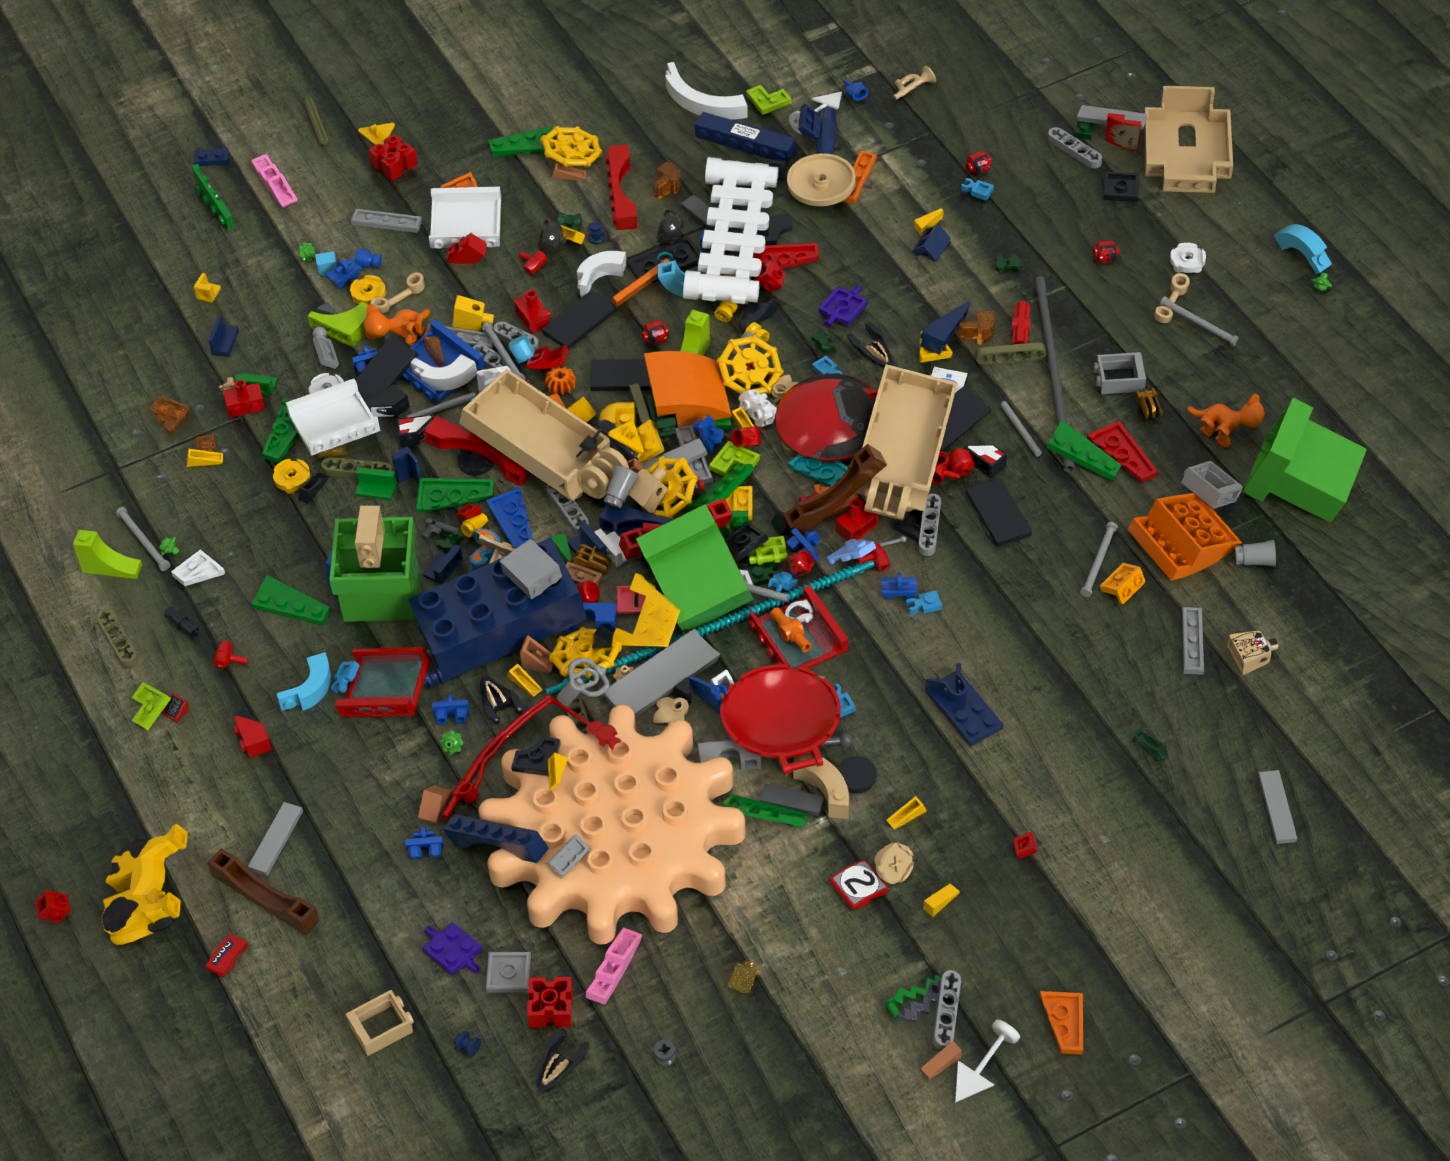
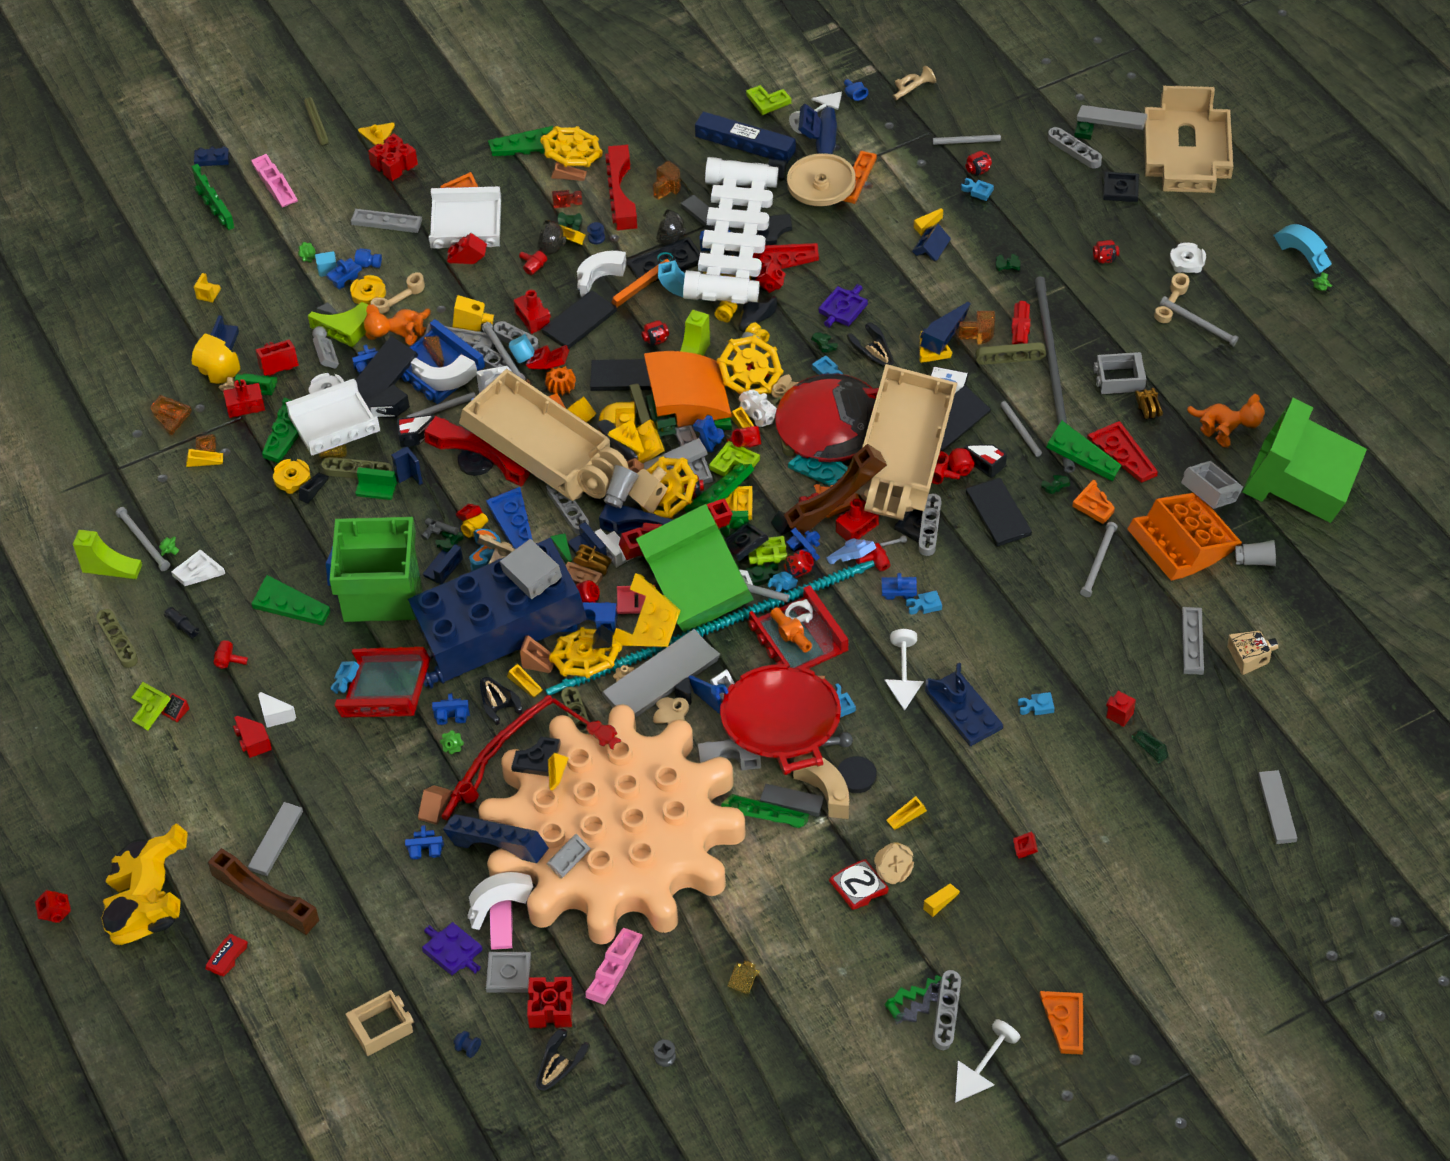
(215, 359): none -> yellow brick
(275, 711): none -> white slope
(276, 357): none -> red brick
(312, 689): medium azure arch -> none
(369, 536): tan window -> none
(450, 492): green wing -> none
(494, 889): none -> white arch
(501, 925): none -> bright pink slope
(564, 198): none -> clear red plate
(577, 685): light grey piece -> none
(588, 443): black plate -> none
(696, 102): white arch -> none
(903, 689): none -> white piece
(942, 1060): nougat piece -> none
(966, 139): none -> light grey bar
(1039, 703): none -> dark azure plate
(1059, 482): none -> dark green piece
(1094, 503): none -> orange wing
(1120, 708): none -> red brick
(1122, 132): slope -> none
(1124, 582): light orange bracket -> none

